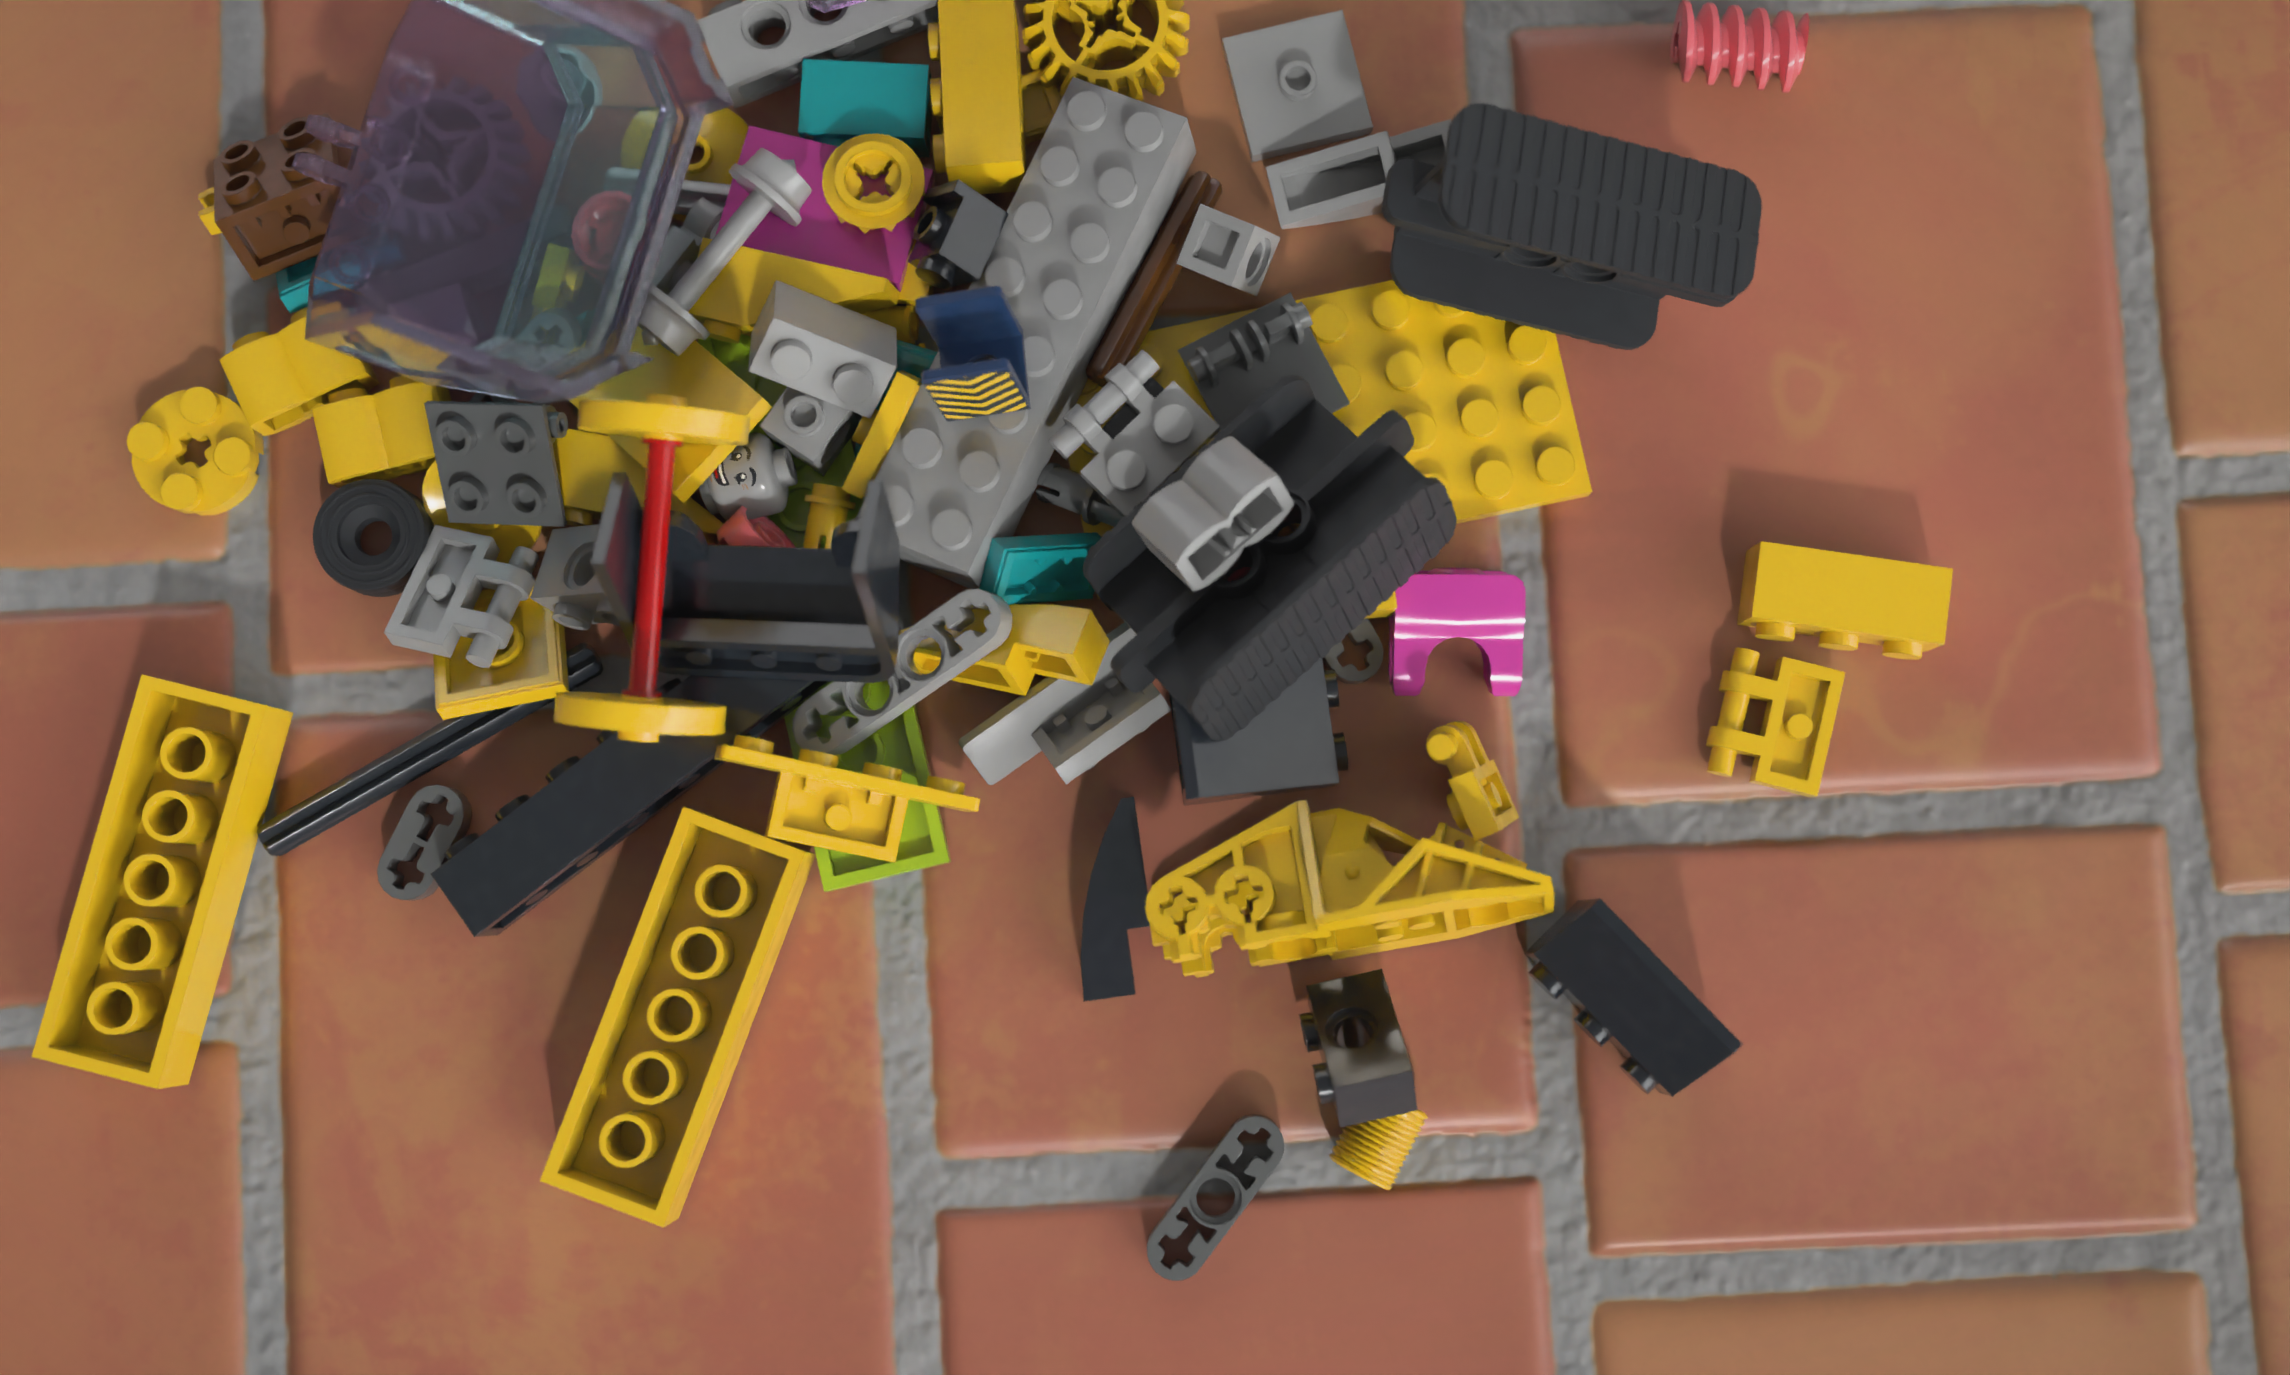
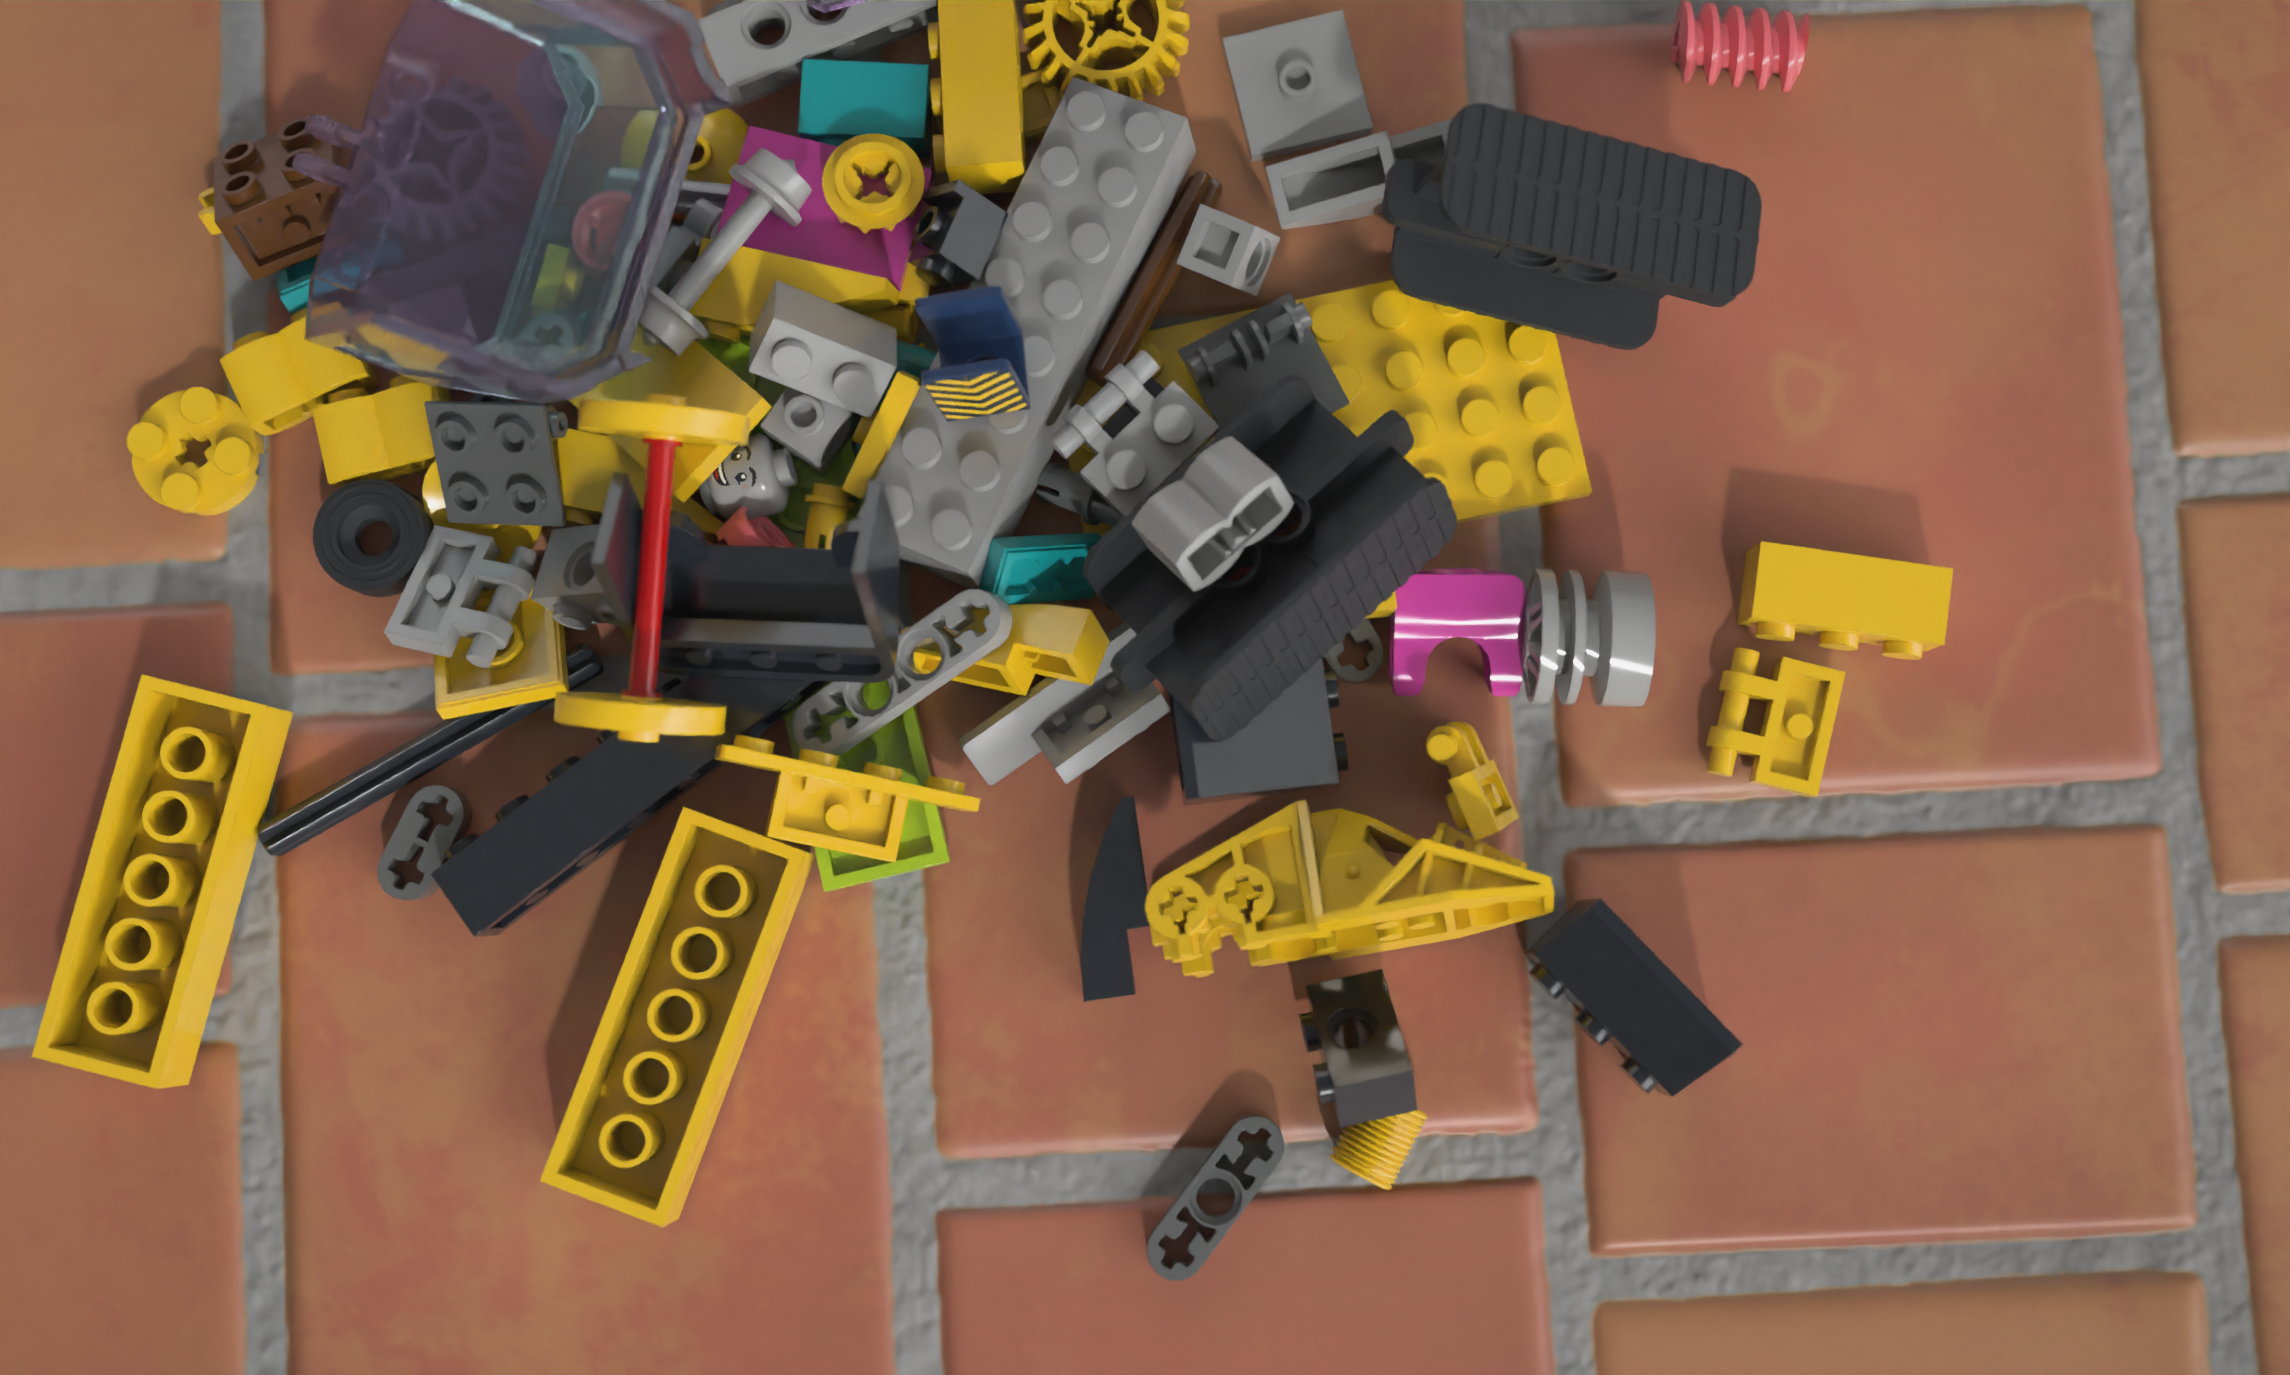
(1592, 638): none -> light grey wheel

